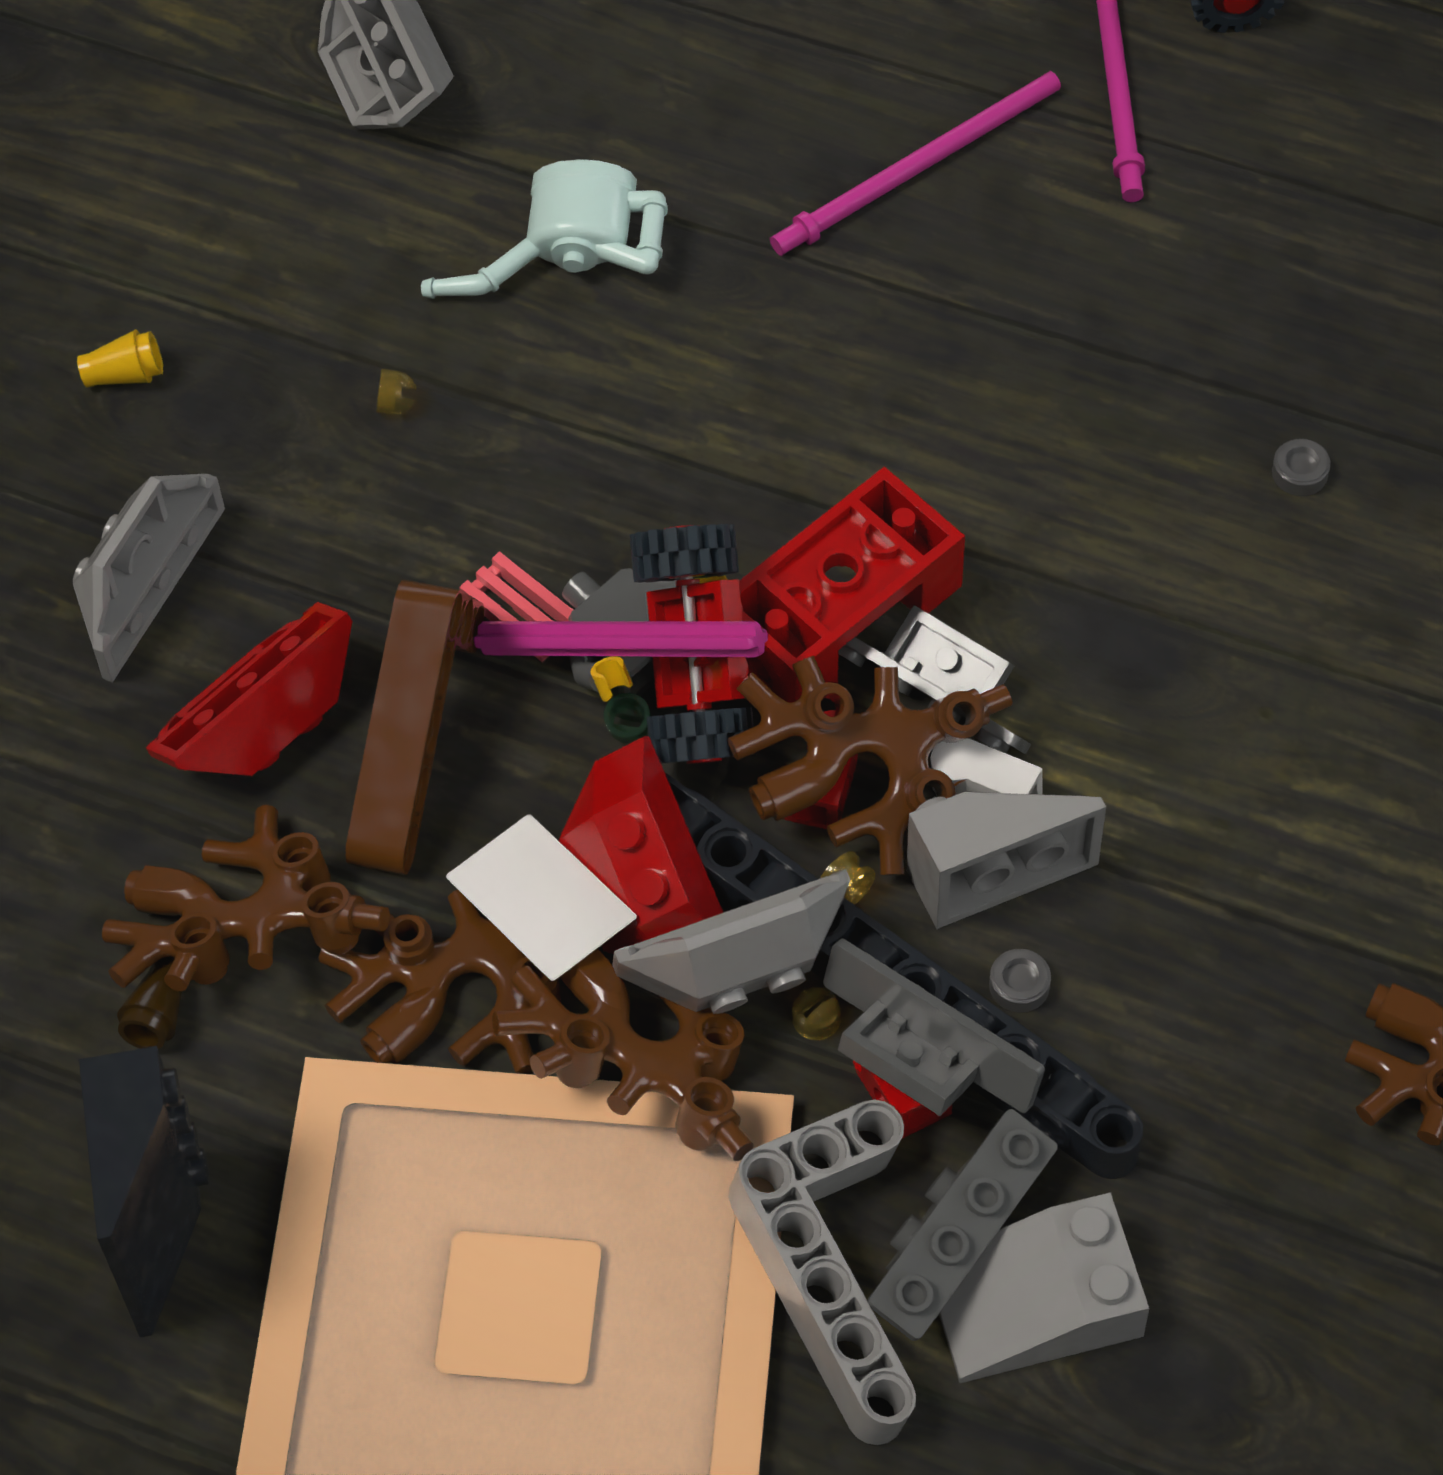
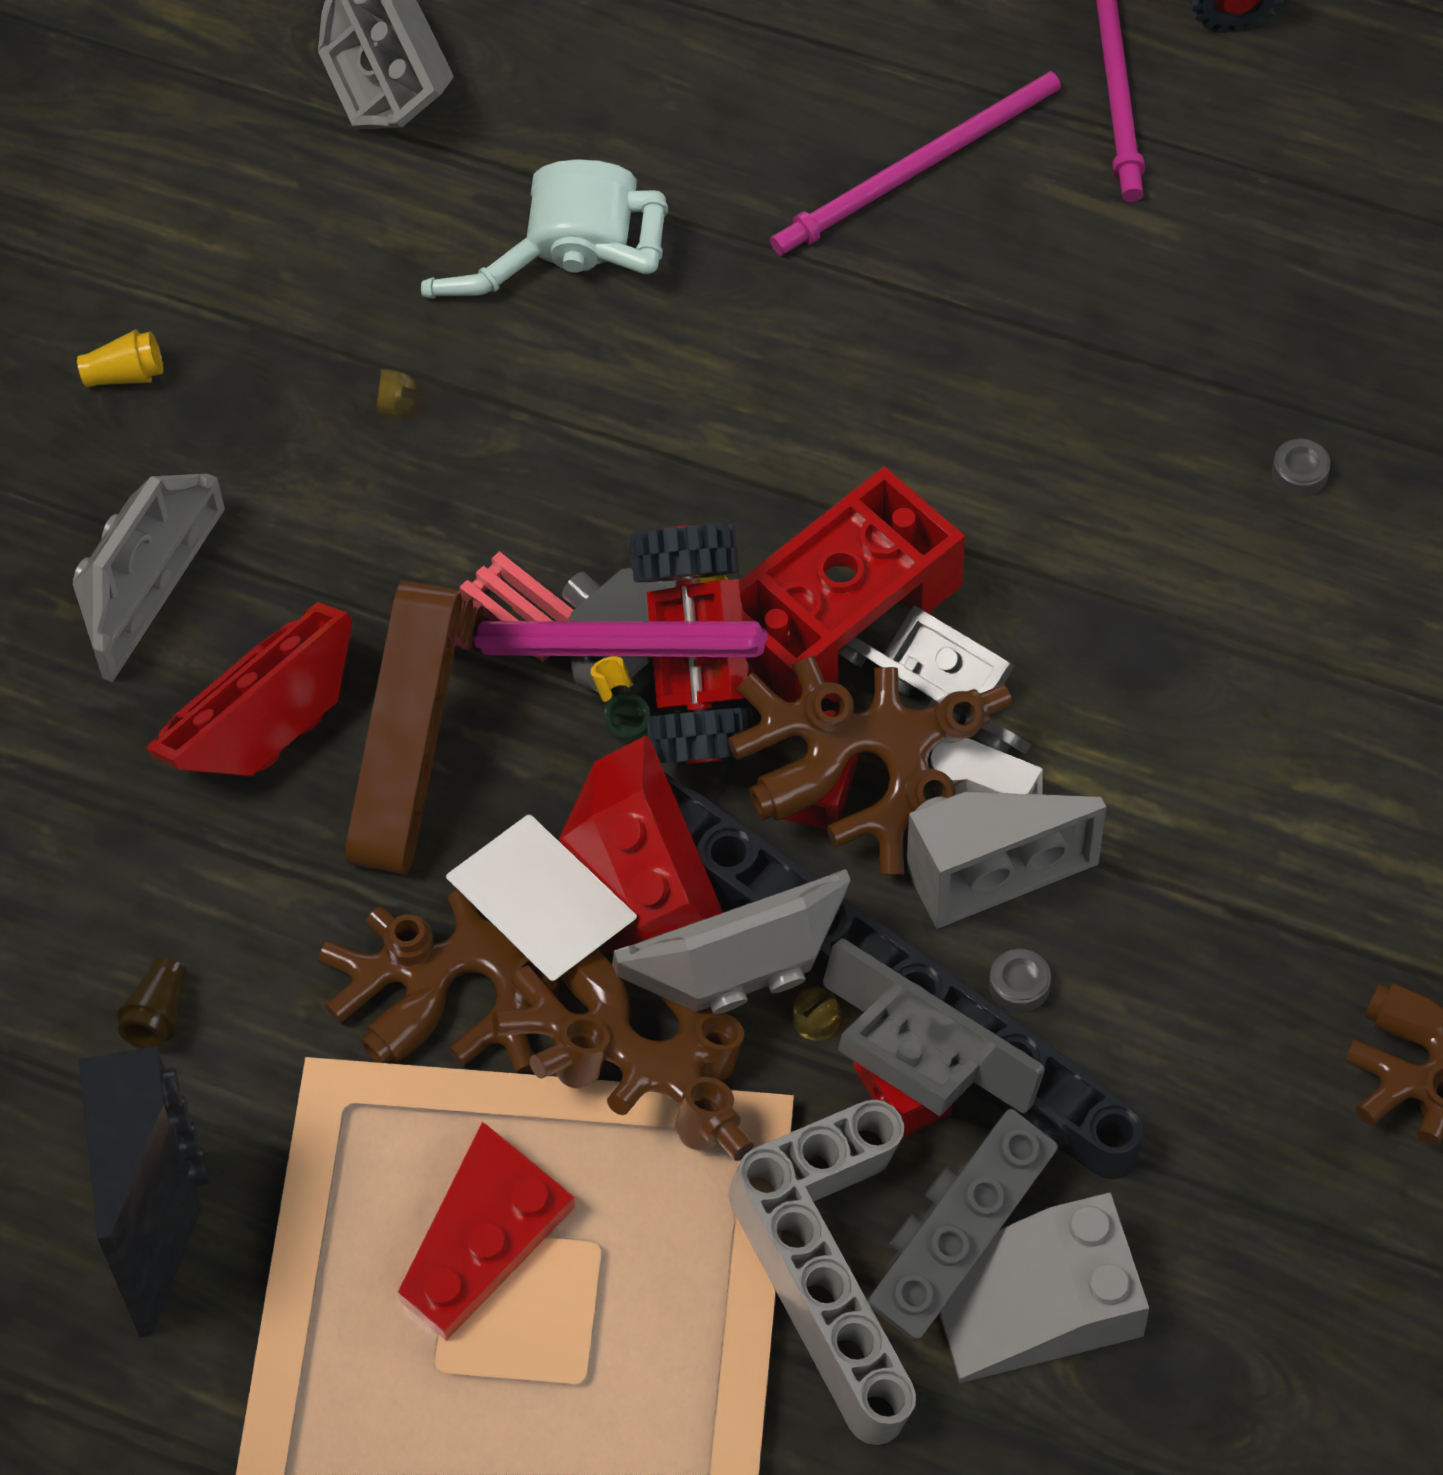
(292, 896): reddish brown plant -> none
(481, 1232): none -> red wing
(860, 877): clear yellow bush -> none

